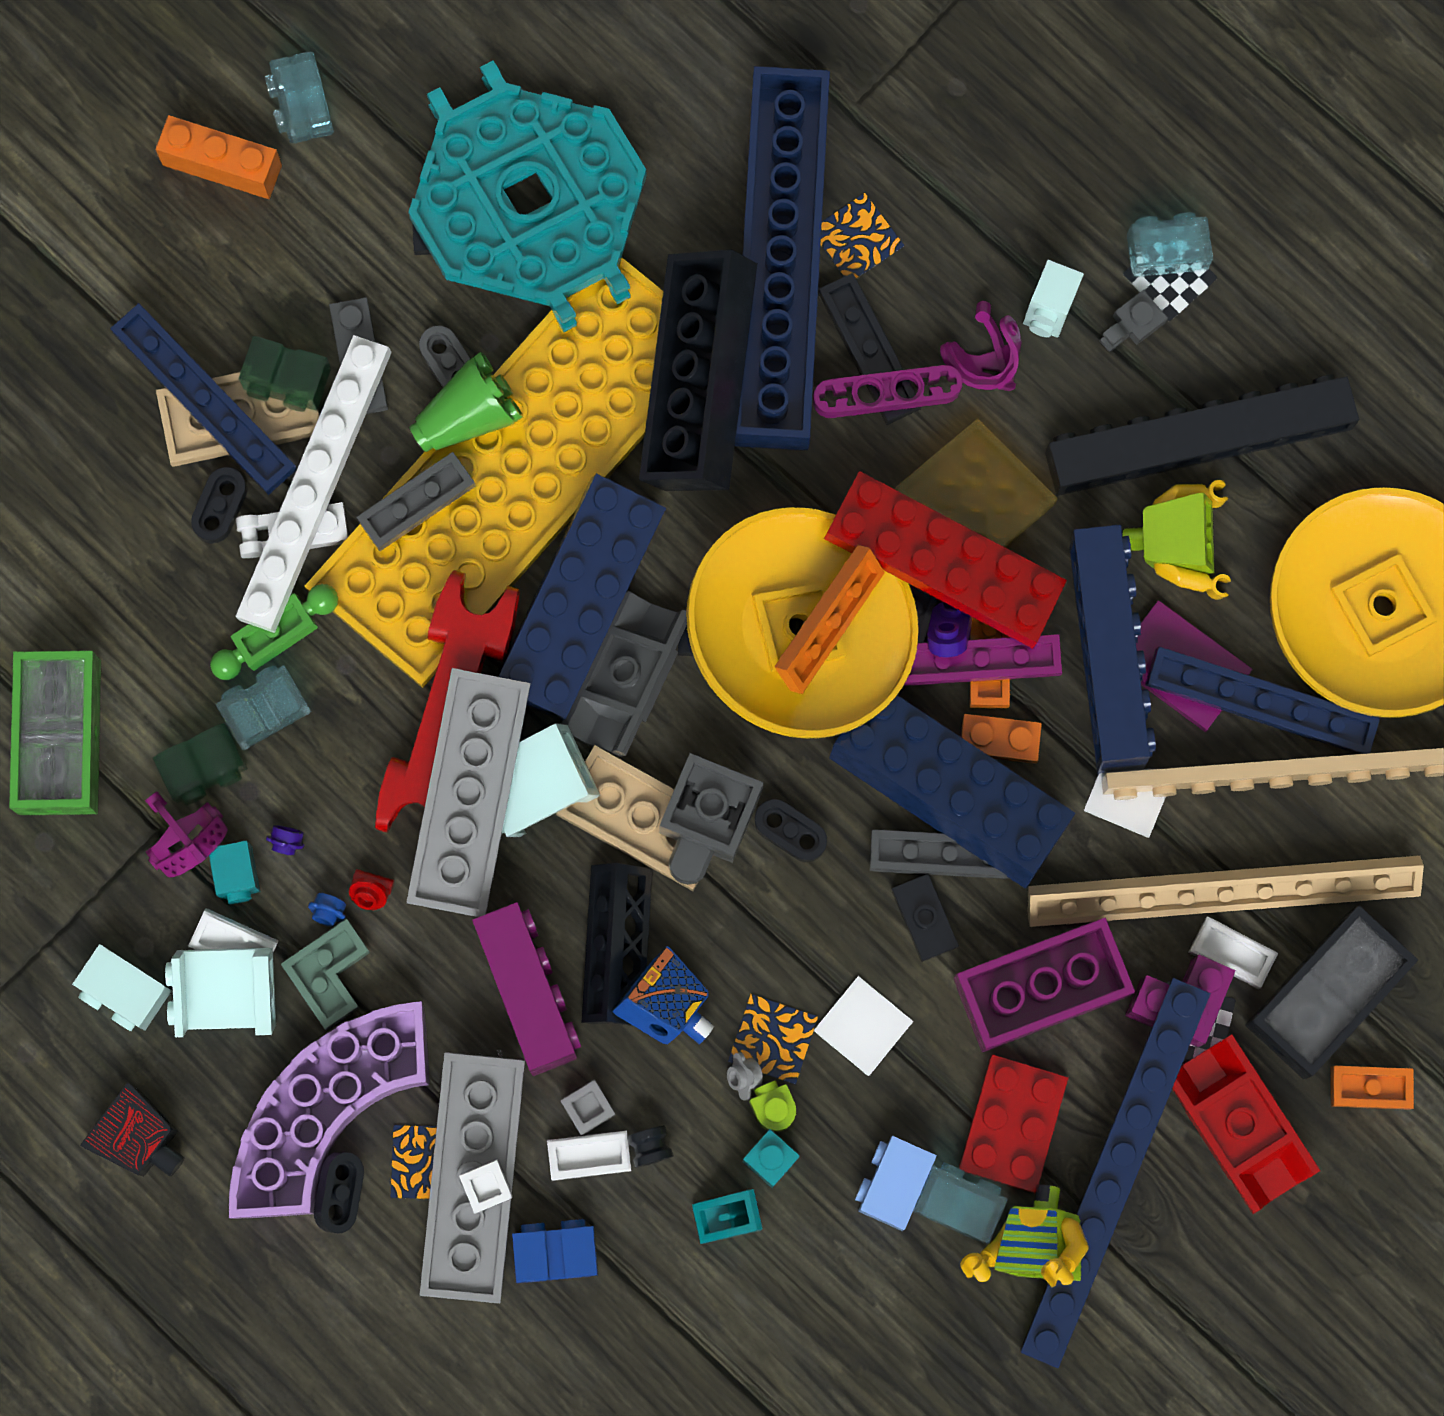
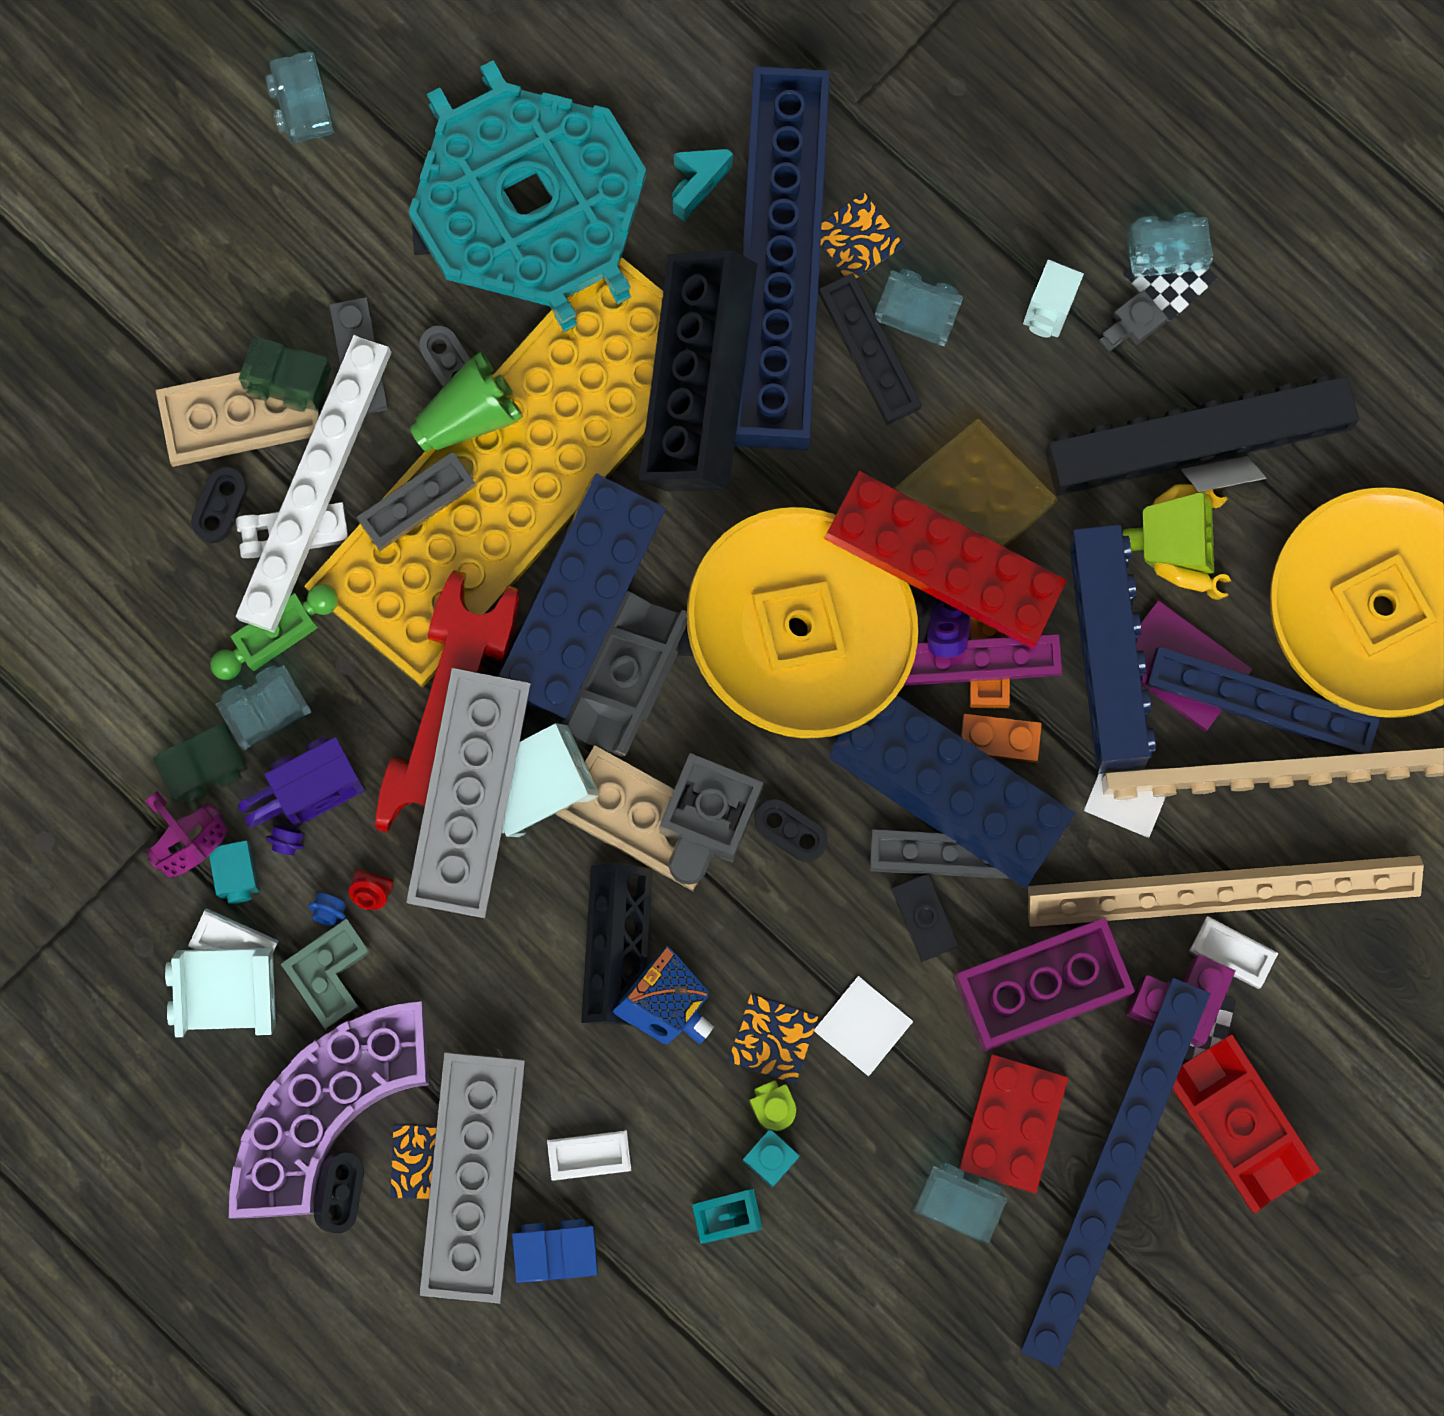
(55, 733): clear brick -> none
(121, 988): light aqua brick -> none
(135, 1135): black torso -> none
(203, 399): dark blue plate -> none
(218, 157): orange brick -> none
(305, 785): none -> dark purple brick
(486, 1186): white plate -> none
(523, 985): magenta brick -> none
(588, 1107): light grey plate -> none
(650, 1146): black wheel -> none
(705, 171): none -> teal slope
(744, 1075): light grey plate -> none
(829, 619): orange plate -> none
(886, 385): magenta beam -> none
(896, 1182): light blue brick -> none
(919, 306): none -> clear light blue brick
(1003, 359): magenta helmet -> none
(1034, 1243): torso -> none
(1223, 473): none -> white sticker
(1331, 992): clear brick -> none
(1372, 1087): orange plate -> none

